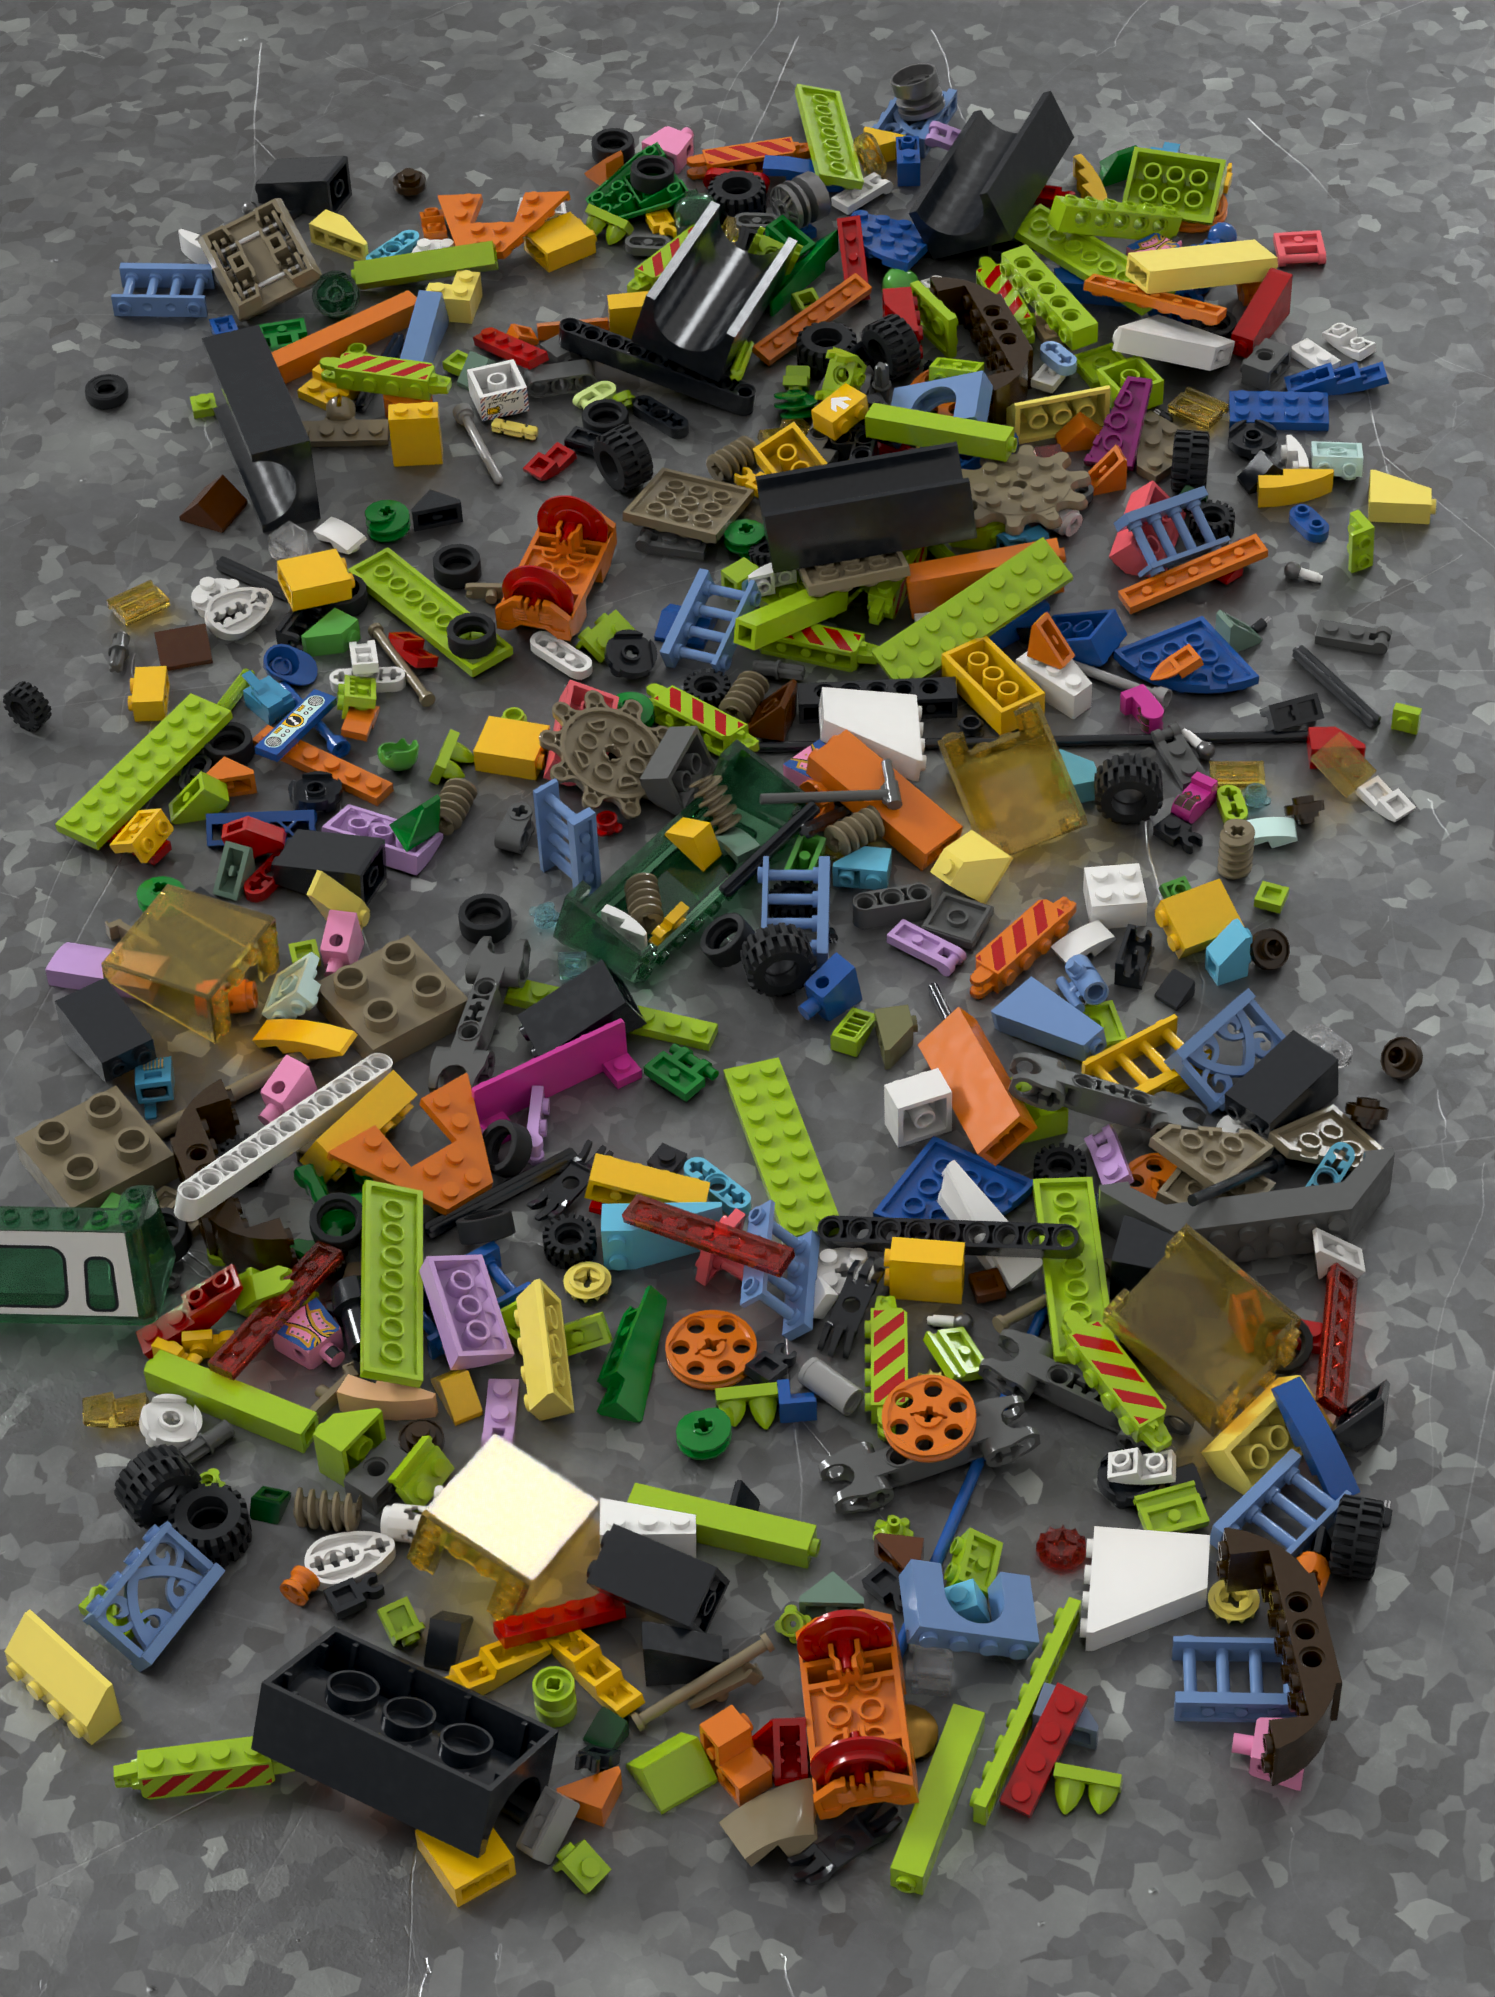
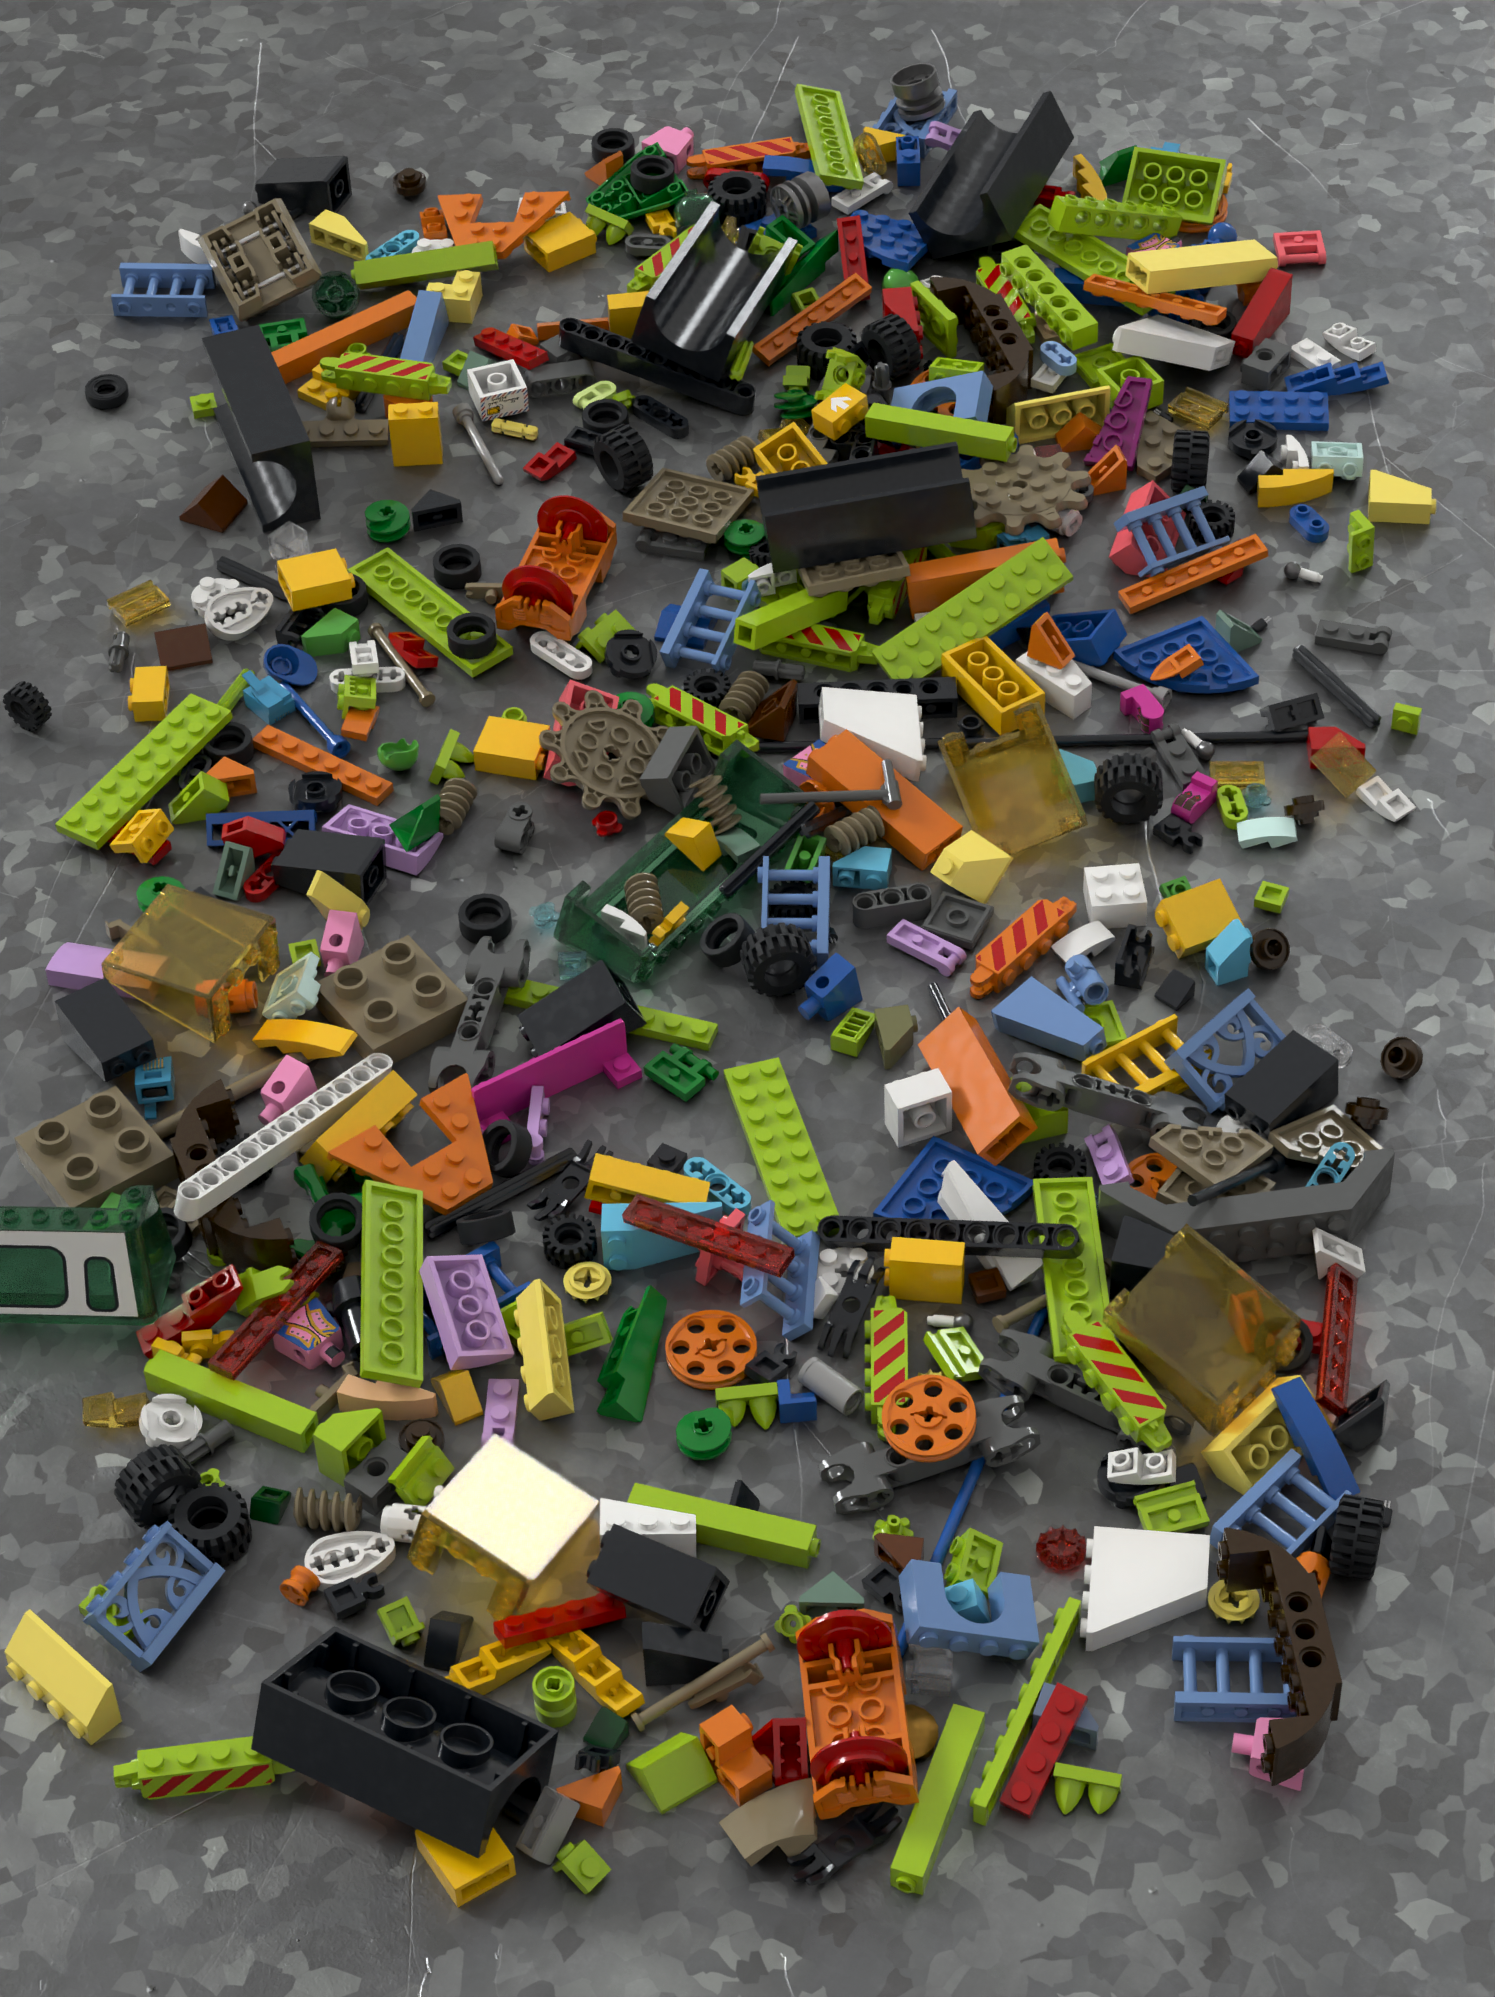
(295, 725): tile -> none
(340, 535): white slope -> none
(579, 830): medium blue fence -> none
(754, 220): dark grey plate -> none
(1236, 849): dark tan piece -> none

